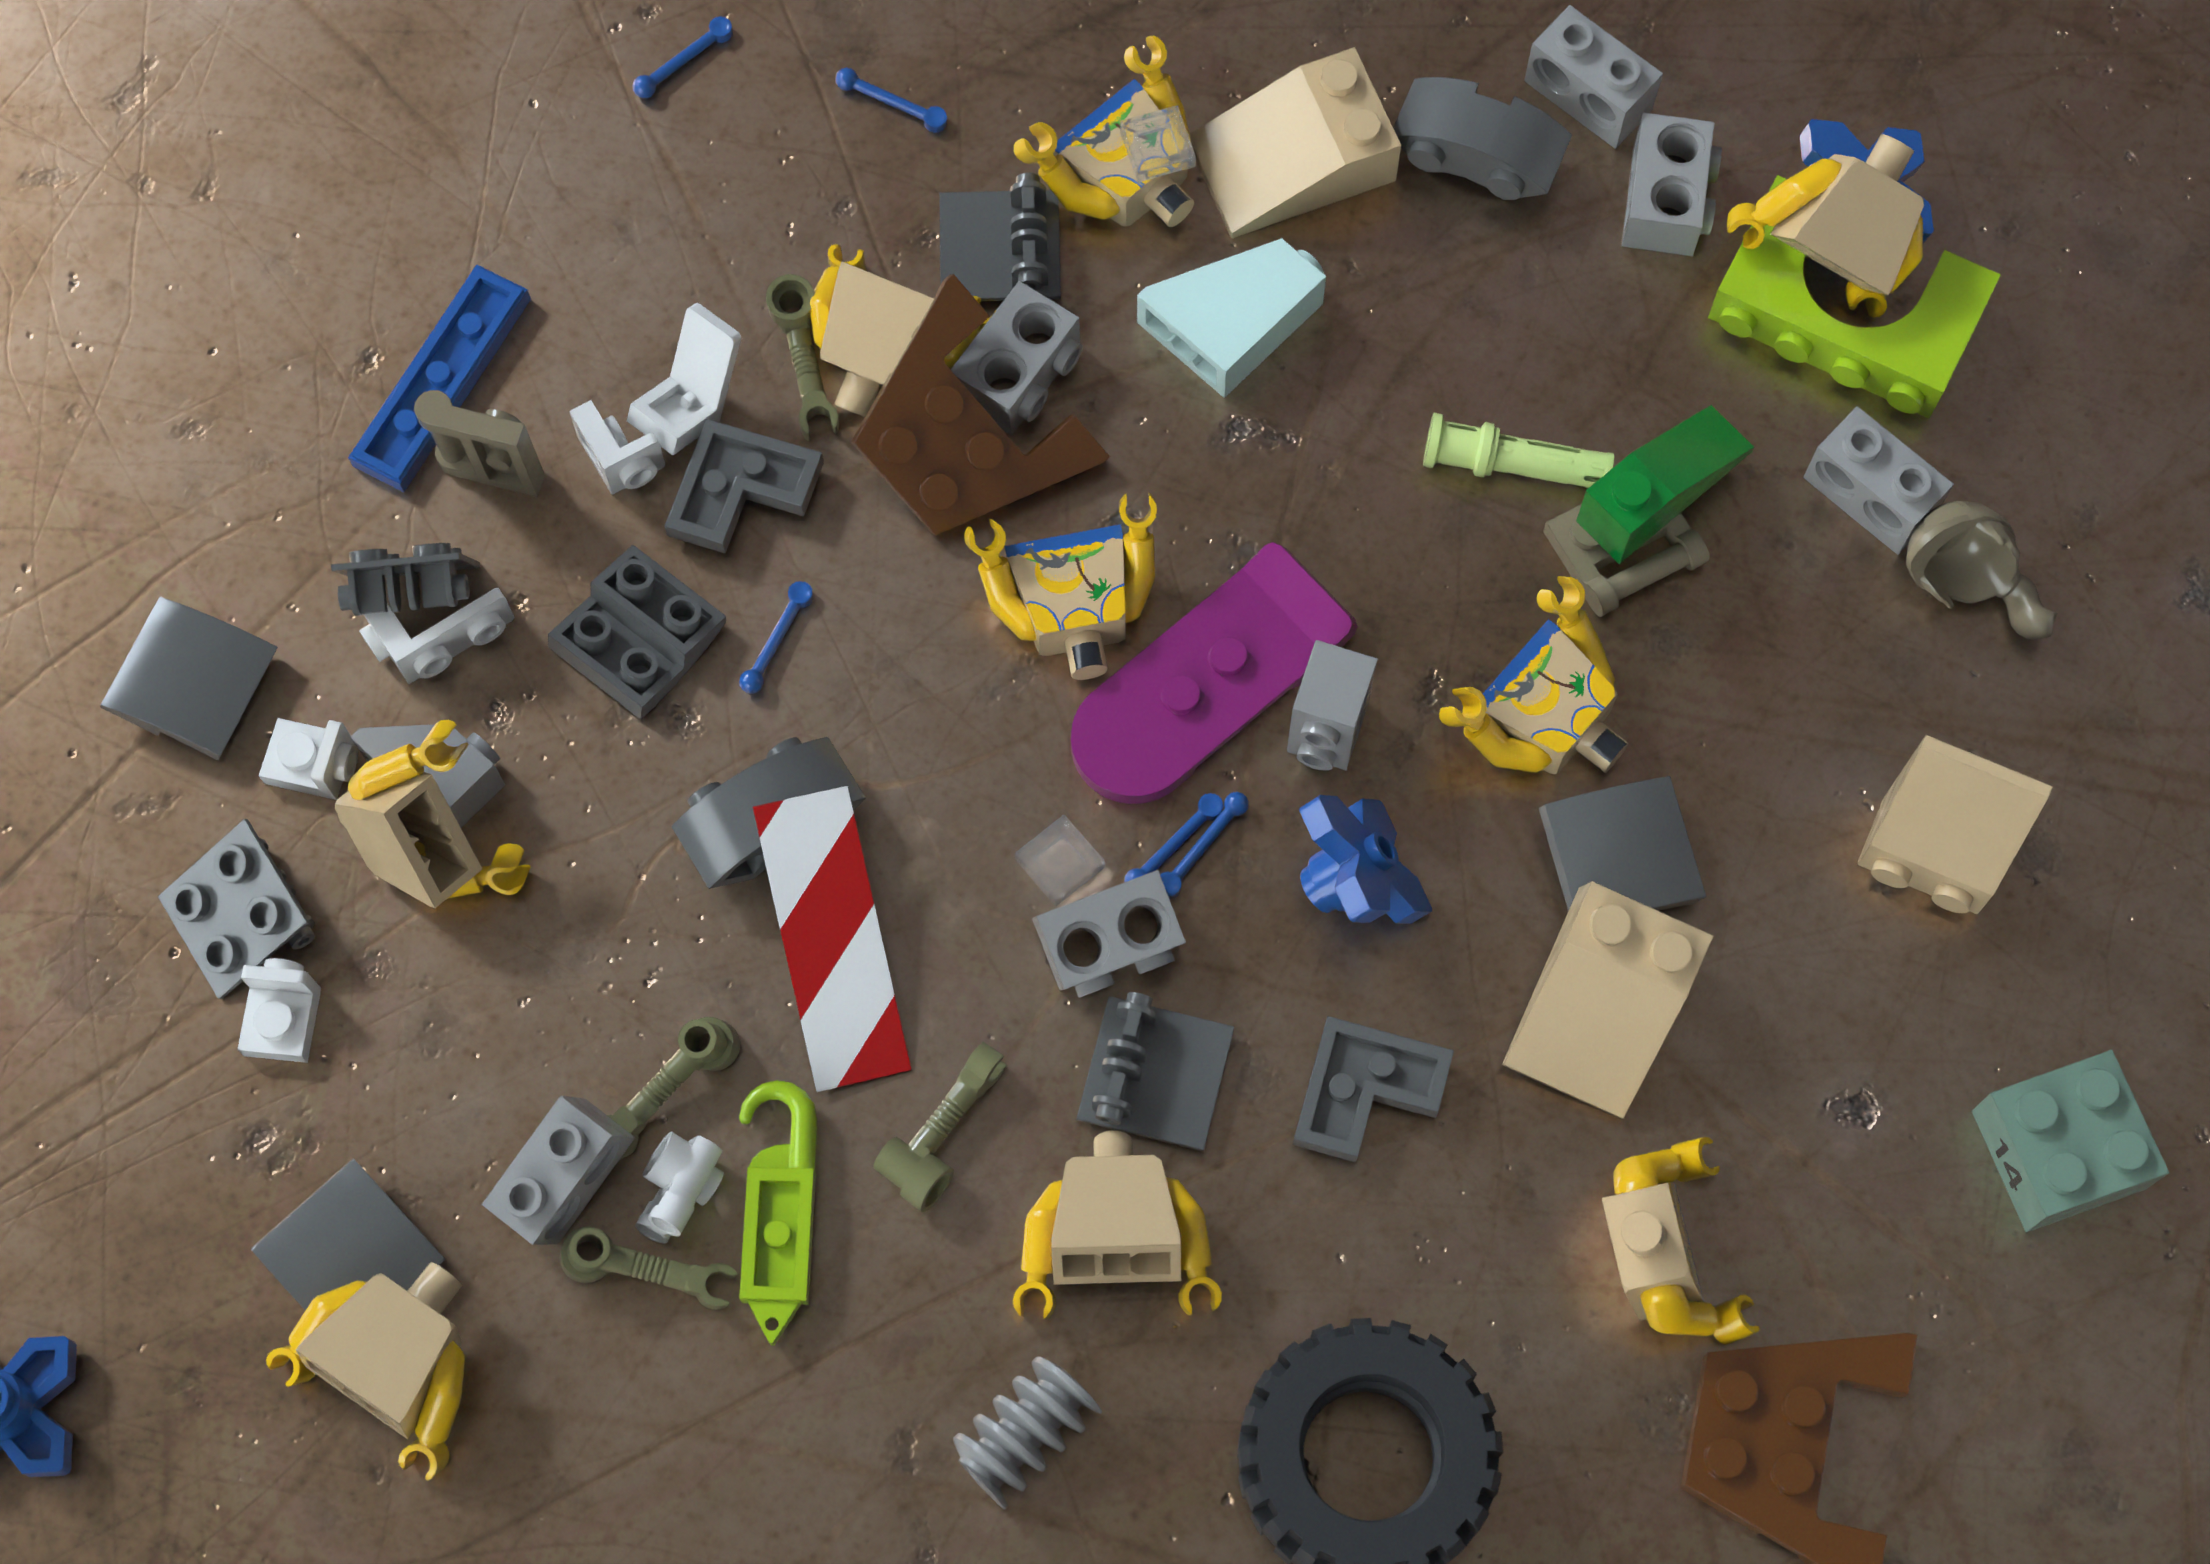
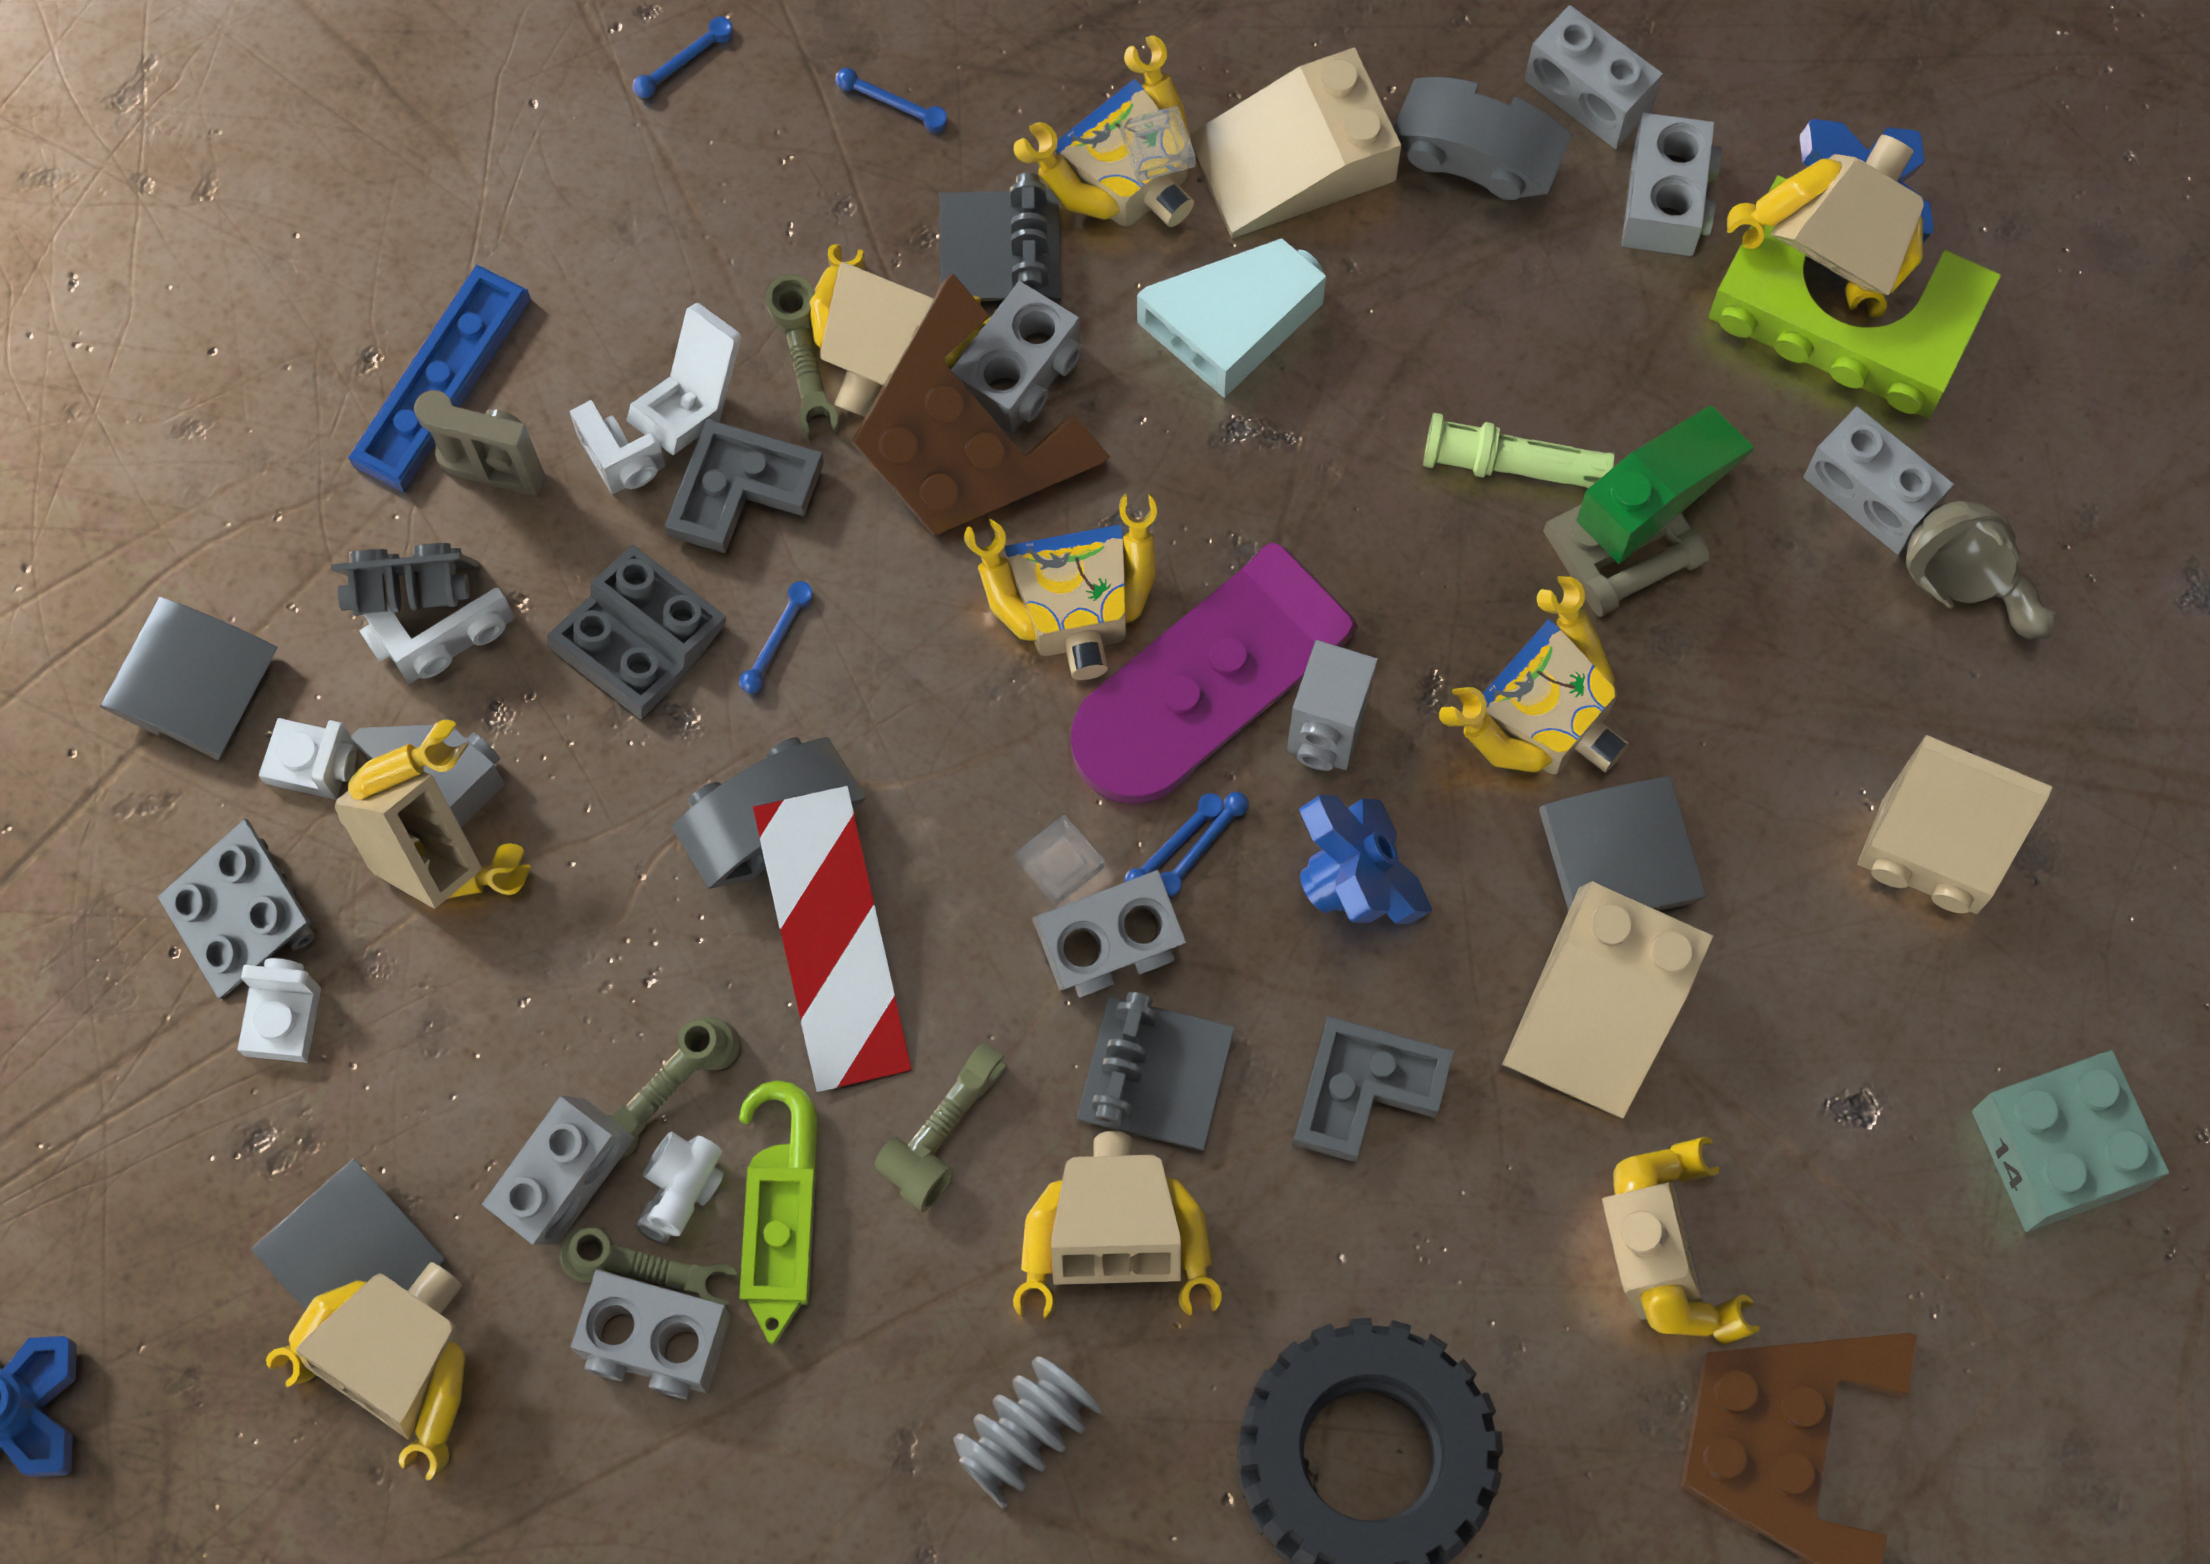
(657, 1318): none -> light grey brick

